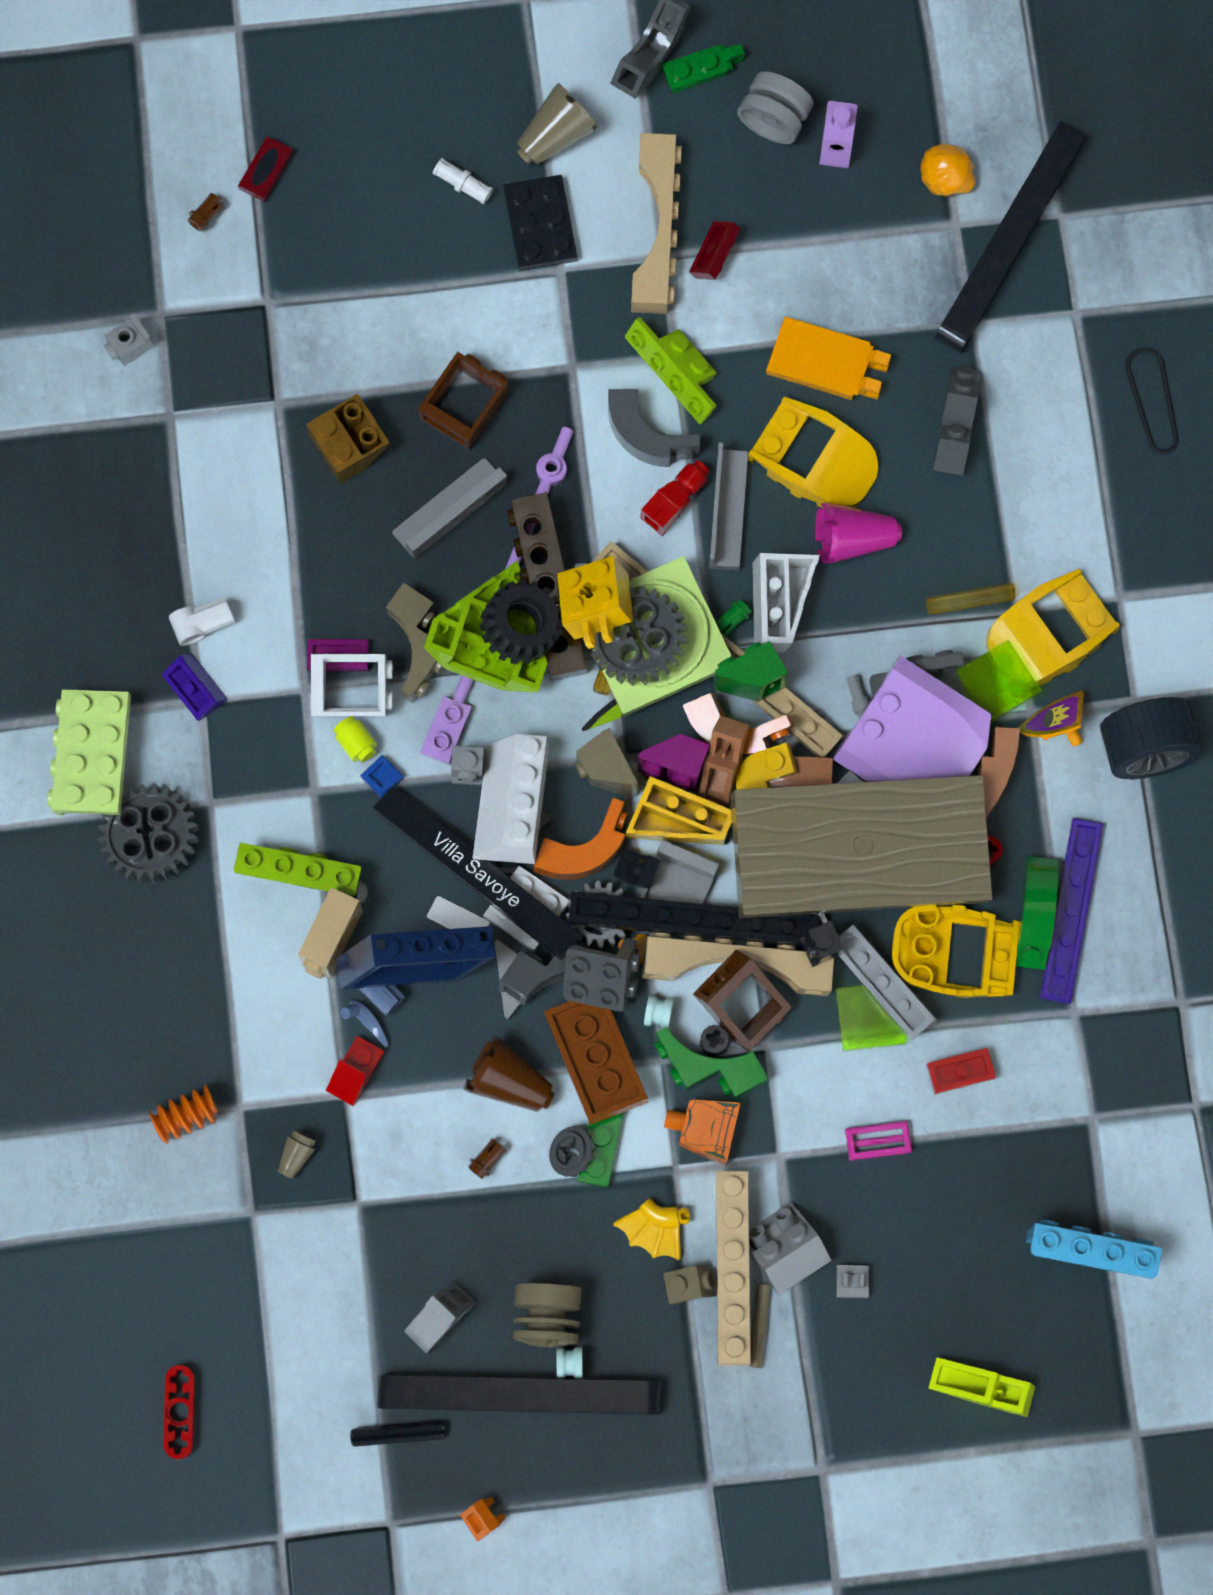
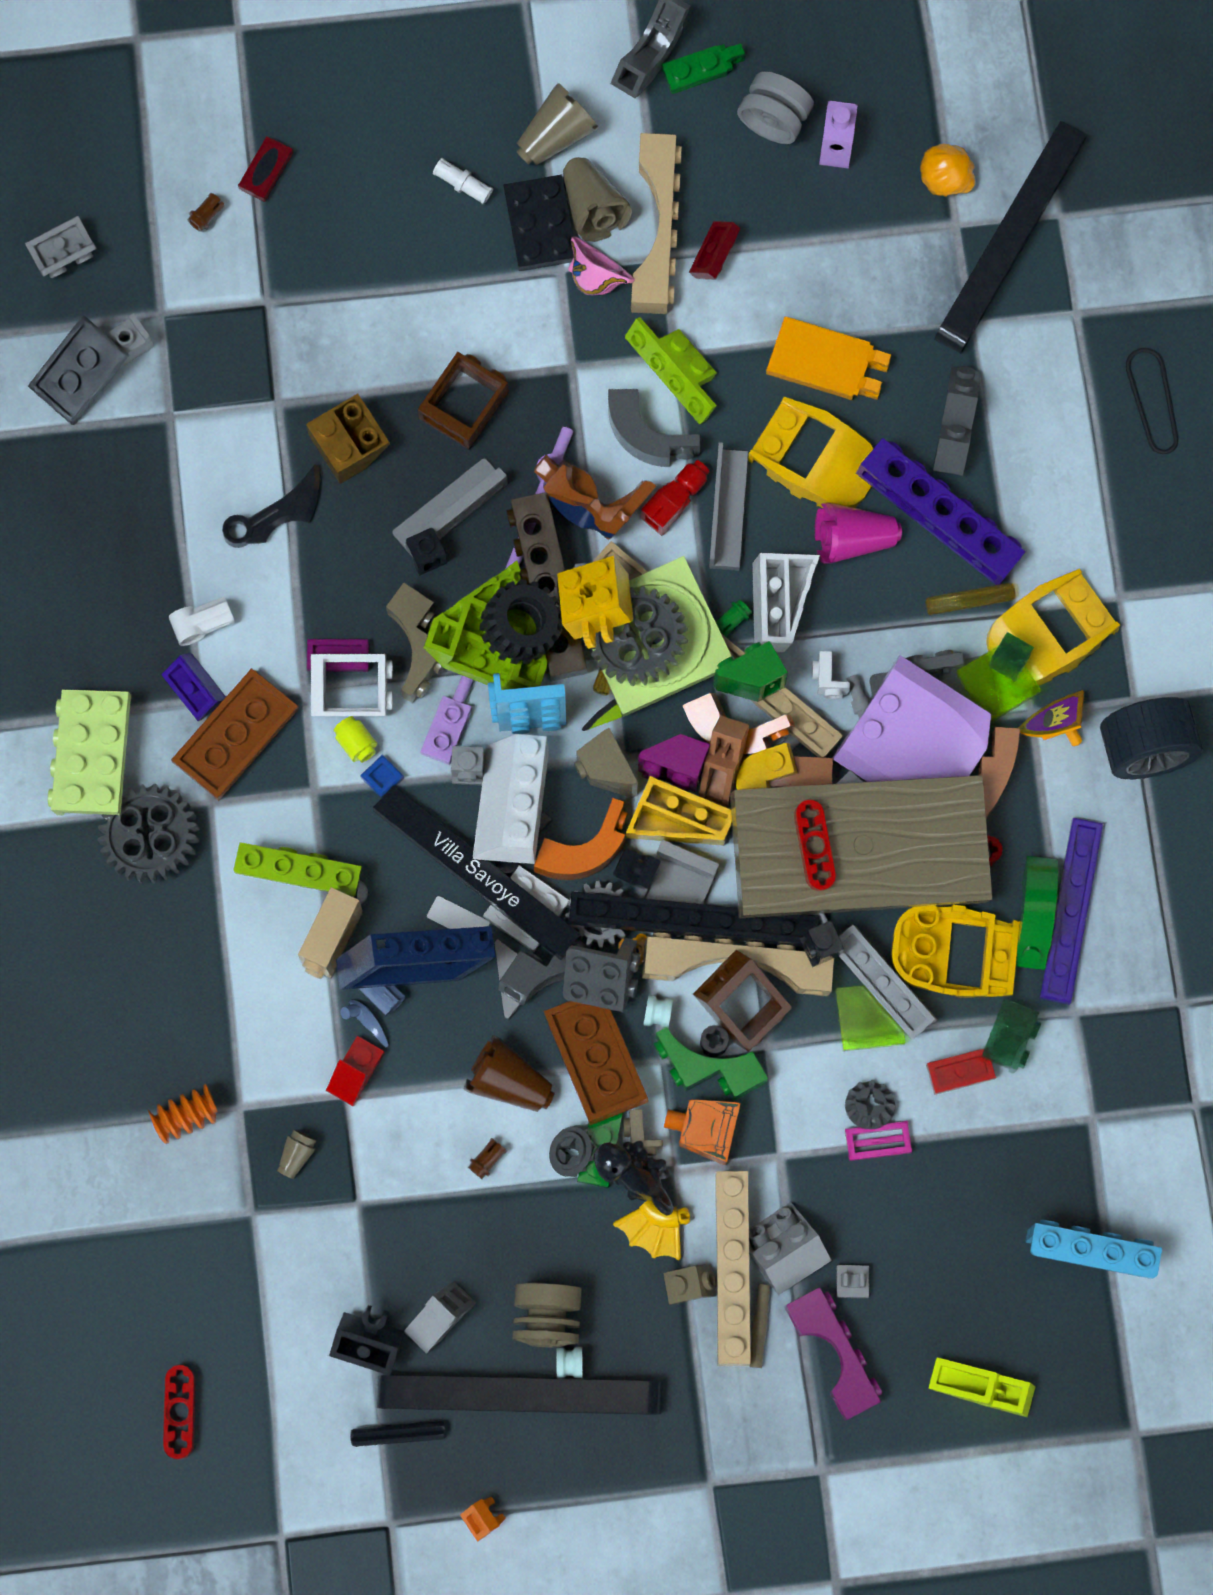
(61, 246): none -> light grey bracket
(78, 370): none -> black tile
(235, 734): none -> dark orange plate
(294, 506): none -> black piece
(367, 1341): none -> black brick
(426, 551): none -> black bracket
(527, 707): none -> medium azure bracket
(577, 497): none -> dark orange hips
(594, 201): none -> dark tan cone
(594, 271): none -> bright pink hat
(634, 1129): none -> dark tan bracket
(635, 1172): none -> black animal
(802, 823): none -> red beam
(815, 1317): none -> magenta arch
(823, 672): none -> white bracket
(858, 1112): none -> dark grey gear
(944, 527): none -> dark purple brick
(1010, 1035): none -> clear green bracket
(1011, 656): none -> clear green brick

